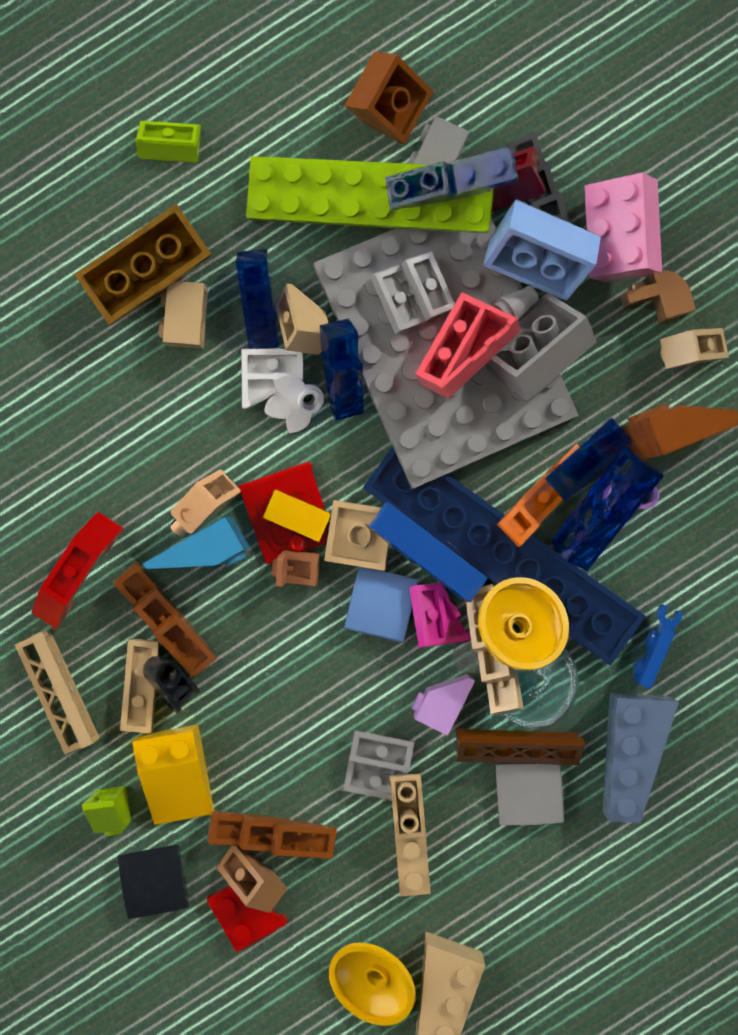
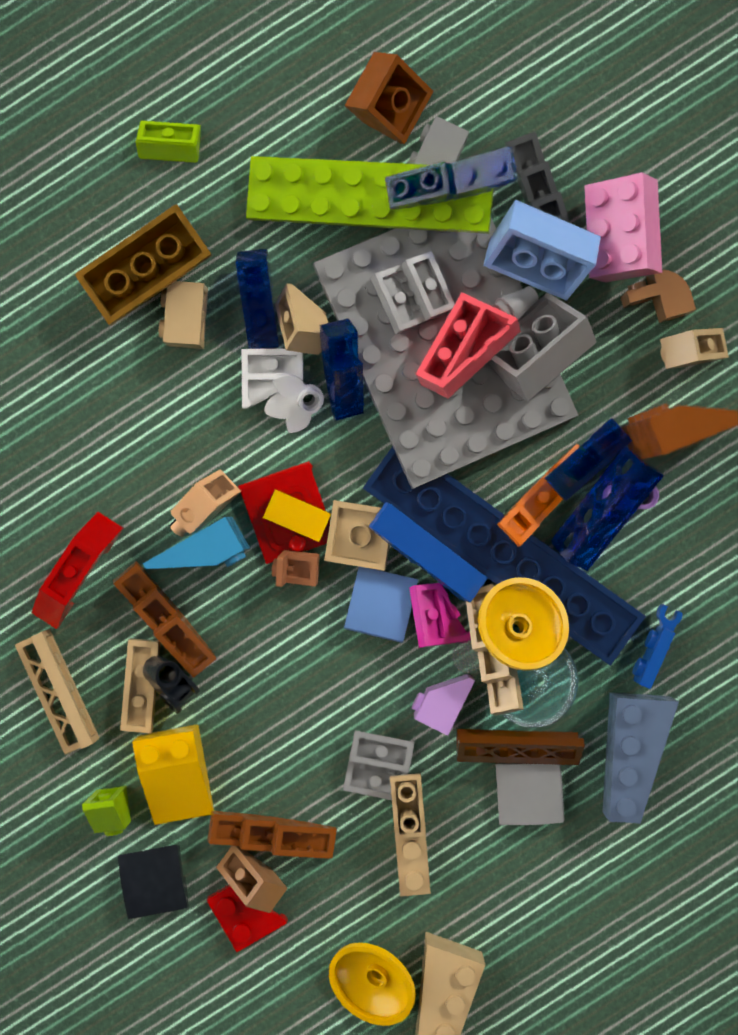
(528, 184): dark red panel -> none

